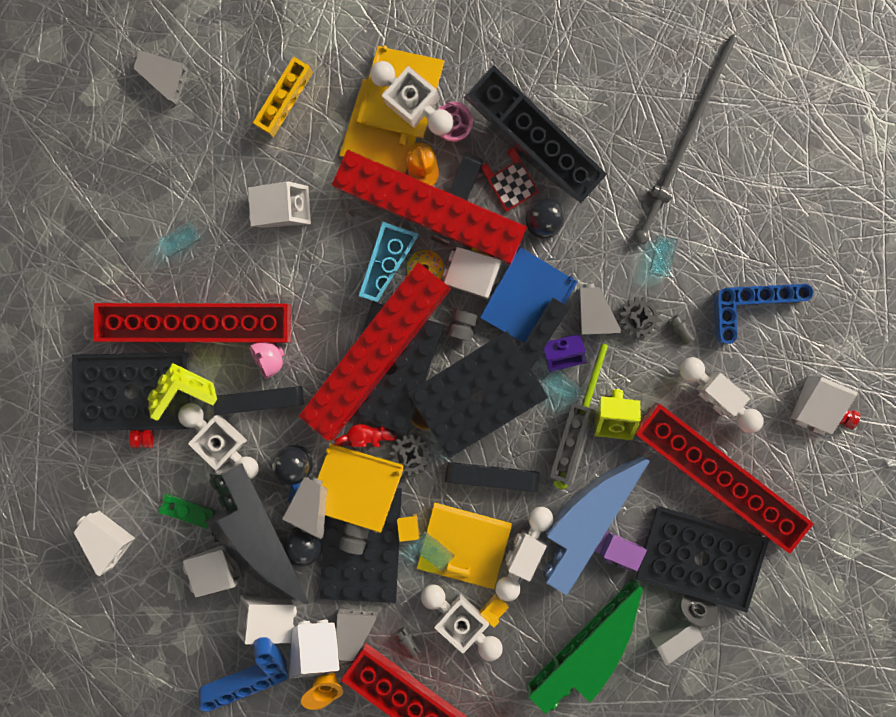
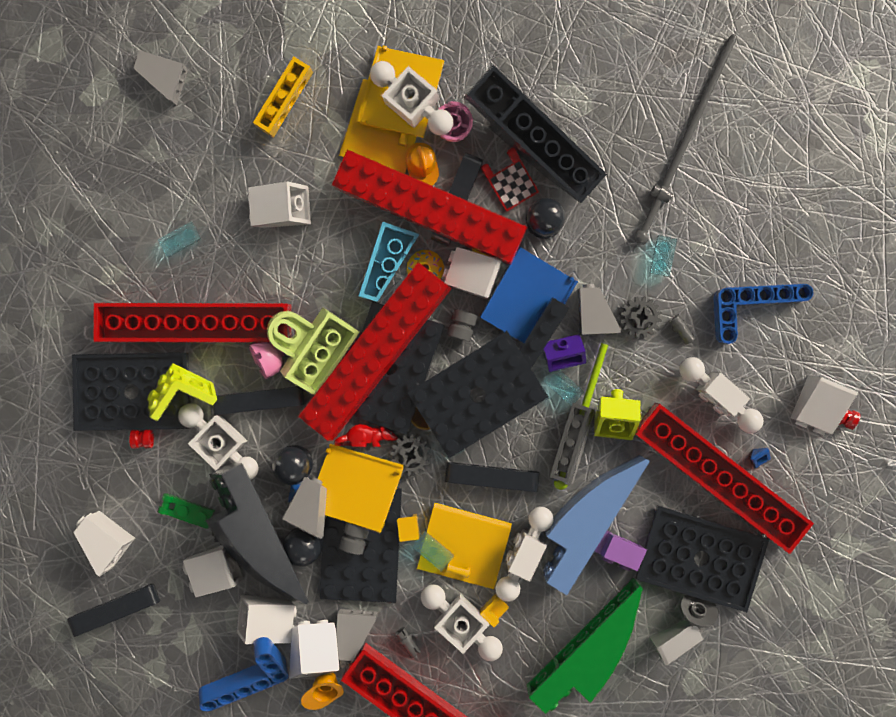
(113, 610): none -> black beam
(314, 347): none -> yellowish green brick
(760, 456): none -> blue slope

